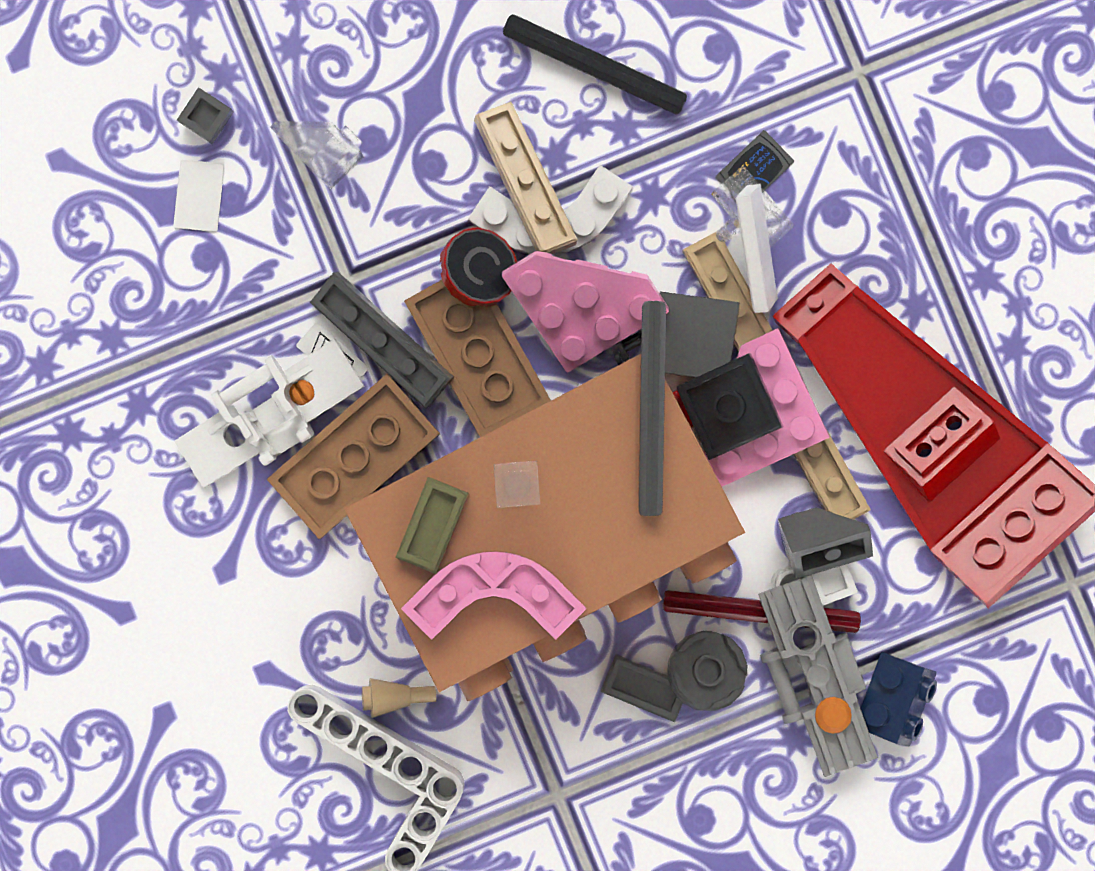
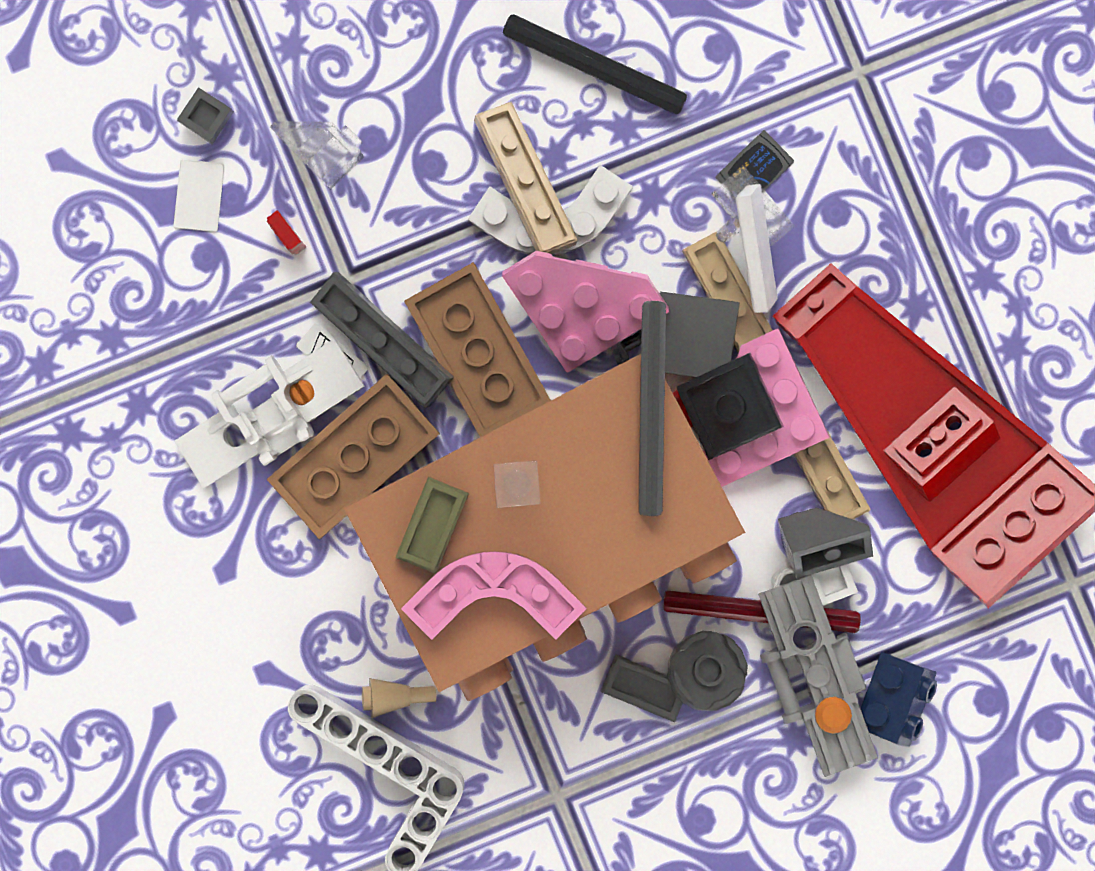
(285, 233): none -> red tile
(474, 266): black tile -> none

